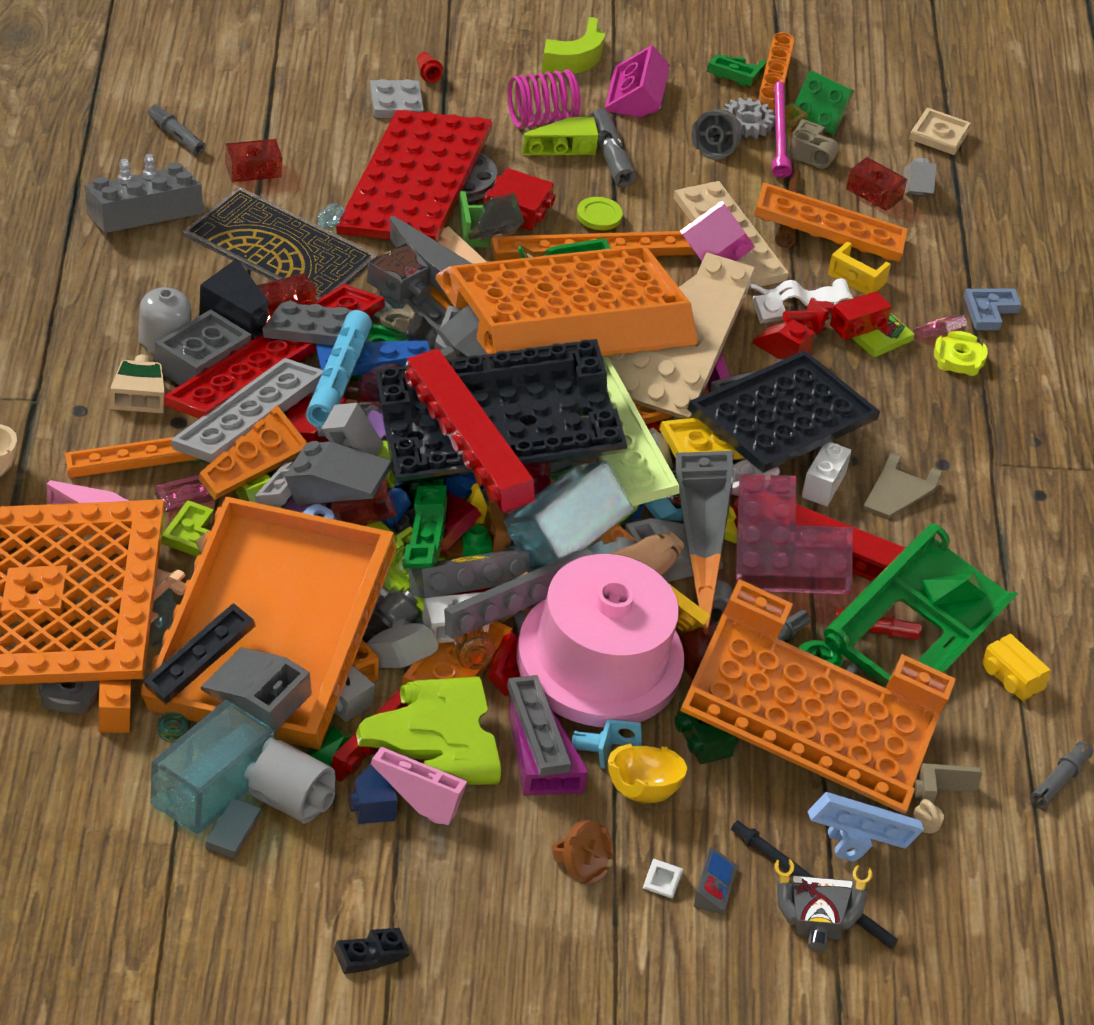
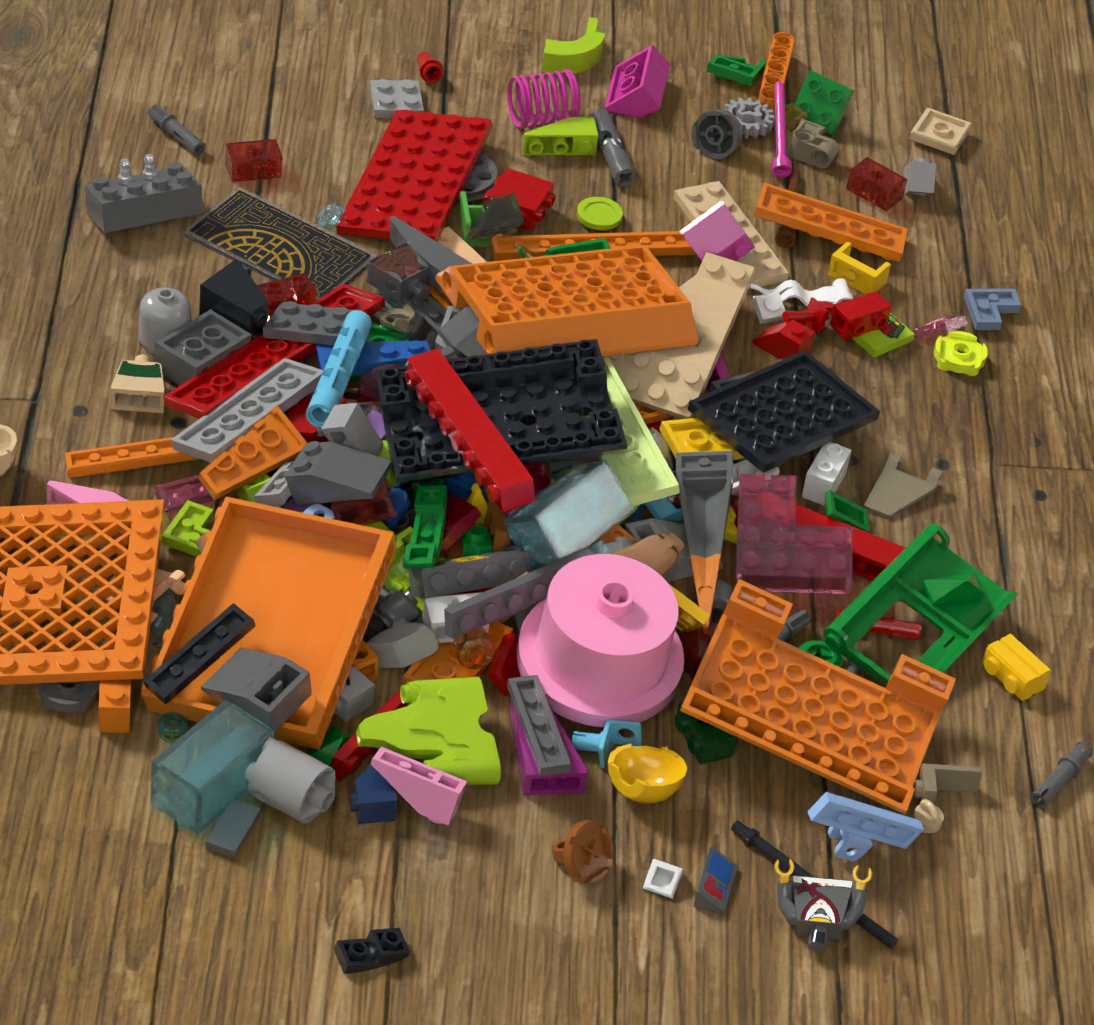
(846, 511): none -> green slope

